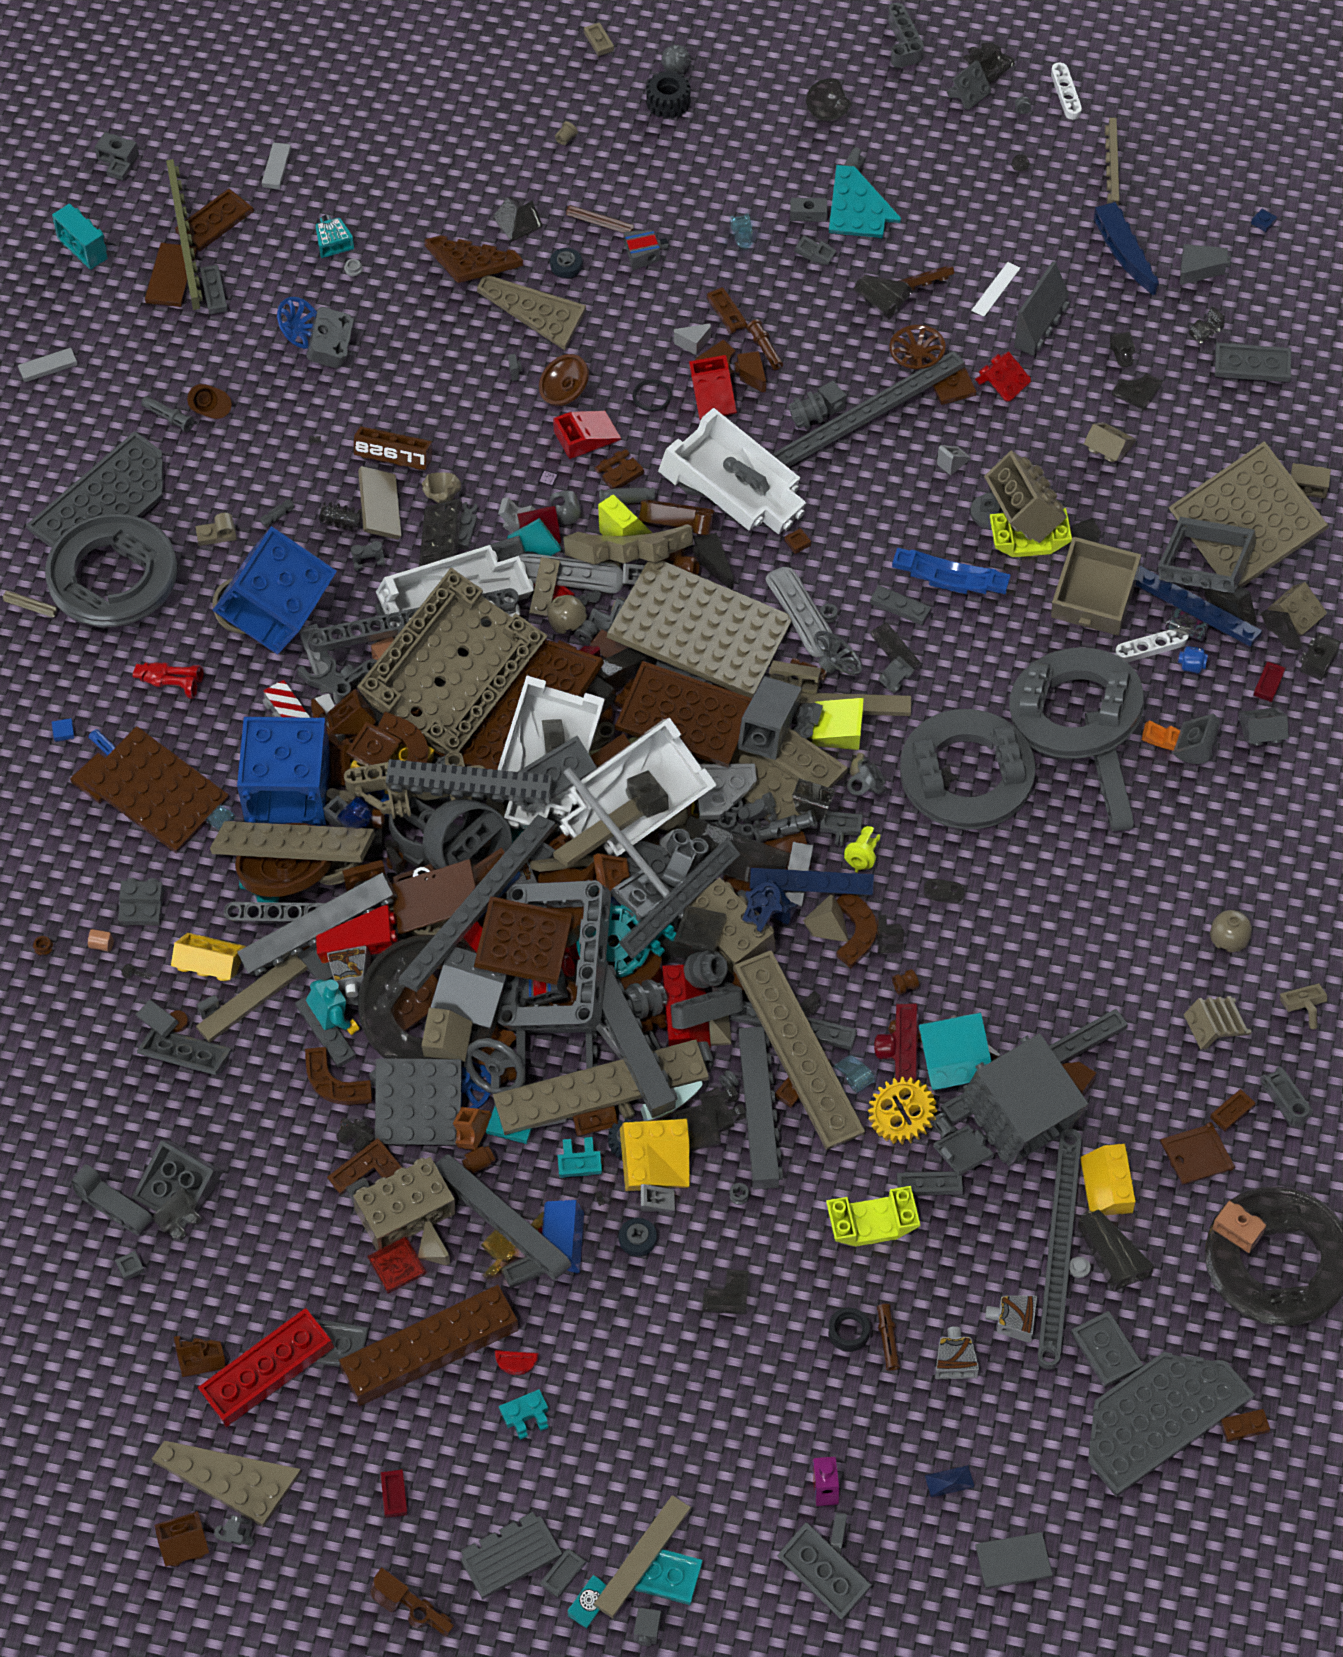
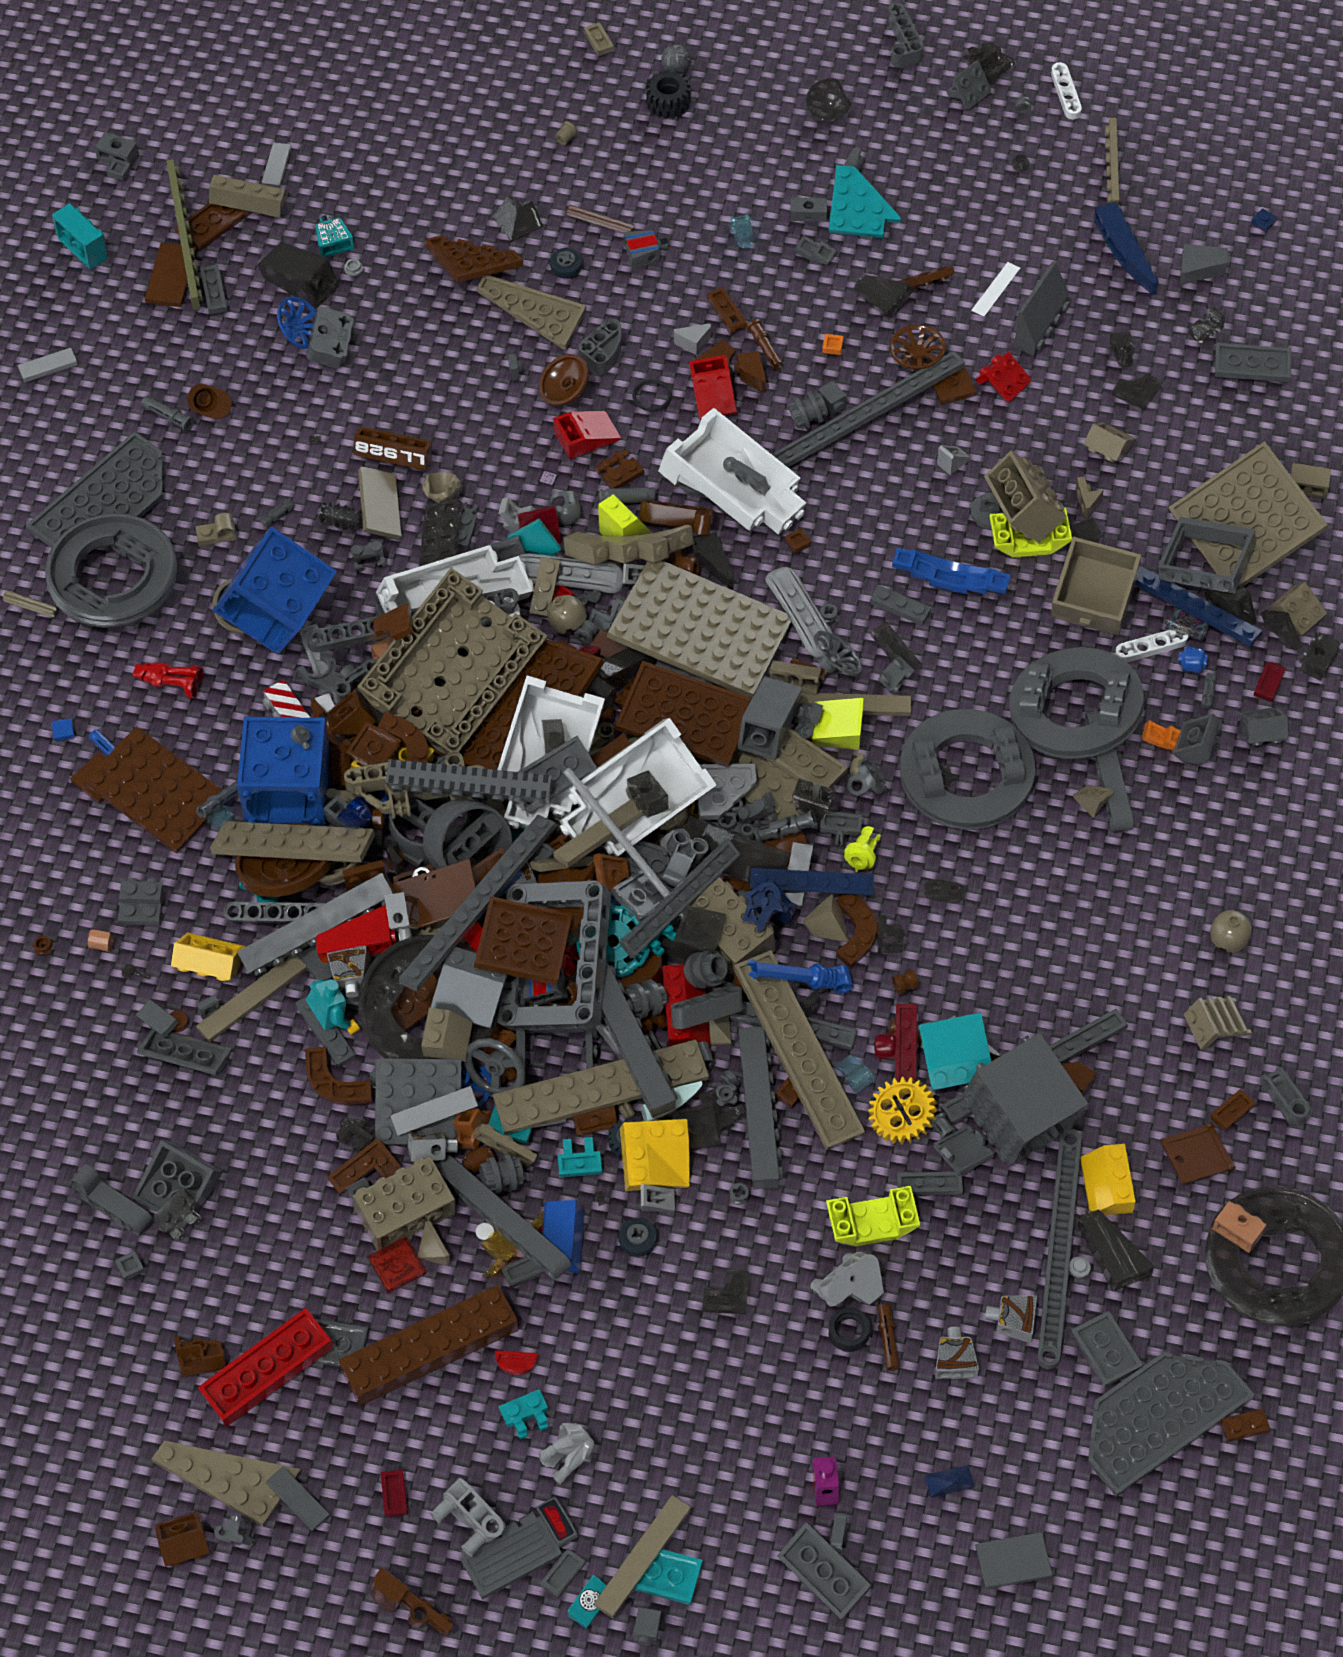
(215, 802): none -> dark grey pin
(247, 196): none -> dark tan slope
(297, 1498): none -> dark grey tile
(299, 273): none -> clear smoke slope
(300, 736): none -> dark grey piece
(395, 622): none -> reddish brown tile
(402, 913): none -> light grey torso
(421, 1142): none -> light grey torso
(434, 1110): none -> light grey tile
(476, 1516): none -> light grey piece
(484, 1230): none -> white sticker
(502, 1173): none -> dark grey piece
(504, 1144): none -> dark tan plate
(557, 1521): none -> slope
(571, 1442): none -> light grey piece
(602, 347): none -> dark grey beam
(726, 1089): none -> dark grey plate
(816, 976): none -> blue piece
(832, 344): none -> orange plate
(855, 1277): none -> light grey piece
(1087, 499): none -> dark tan slope
(1092, 798): none -> dark tan slope
(1208, 691): none -> dark grey axle
(1305, 998): dark tan plate -> none

